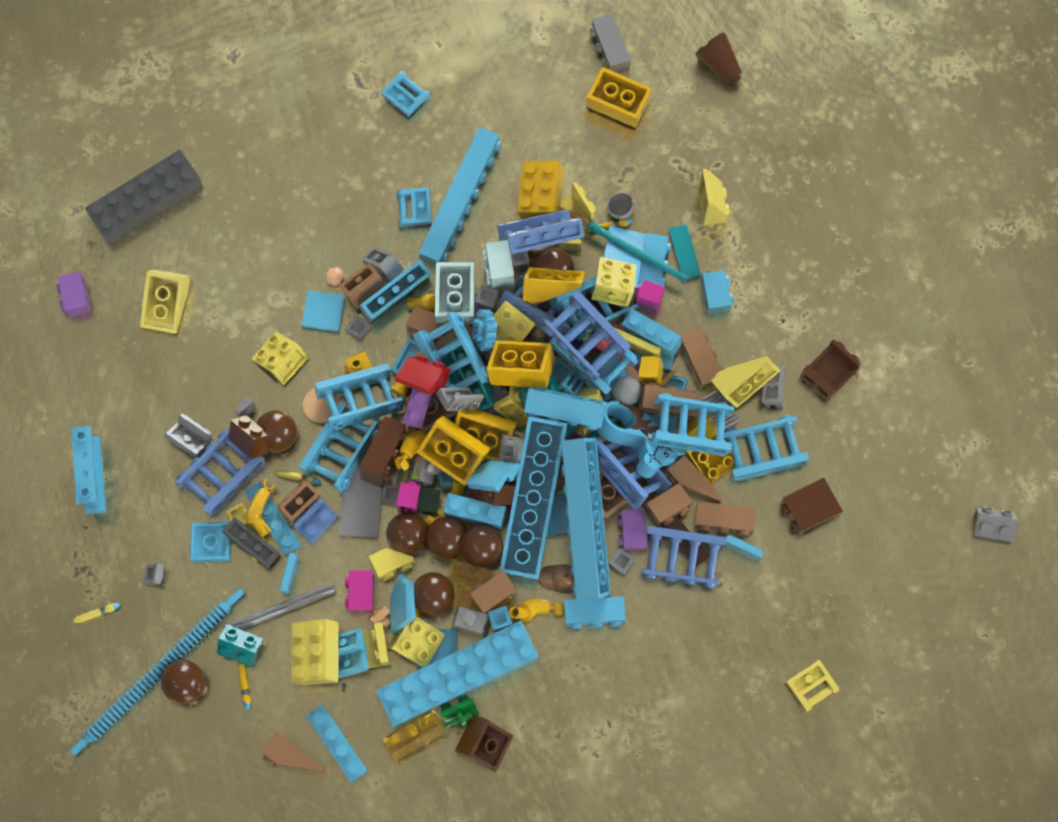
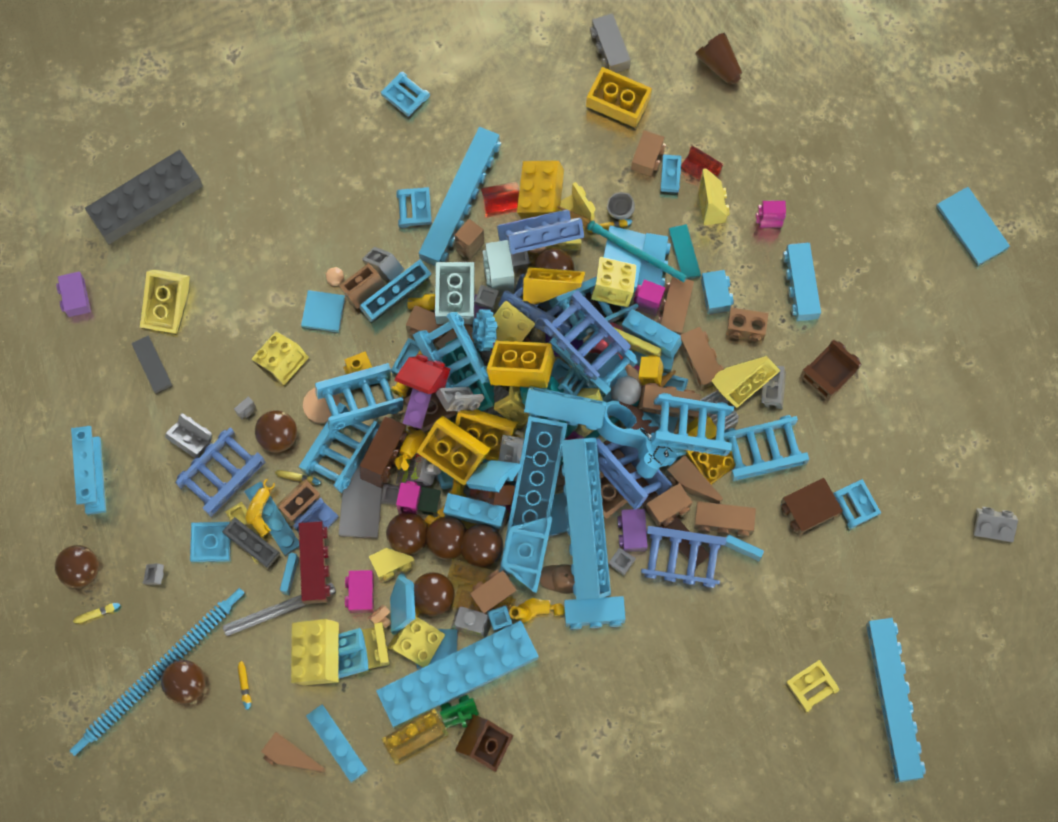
(76, 566): none -> reddish brown piece
(151, 364): none -> dark grey tile
(239, 645): teal bracket -> none
(248, 436): reddish brown brick -> none
(313, 562): none -> dark red brick
(358, 328): light grey tile -> none
(469, 239): none -> medium nougat brick
(500, 197): none -> clear red panel
(526, 551): none -> medium azure wing
(648, 152): none -> medium nougat brick
(671, 173): none -> medium azure plate
(676, 304): none -> medium nougat brick
(698, 160): none -> clear red panel
(747, 319): none -> medium nougat brick
(771, 214): none -> dark pink brick
(802, 282): none -> medium azure brick
(862, 502): none -> medium azure plate
(894, 700): none -> medium azure brick
(973, 226): none -> medium azure tile

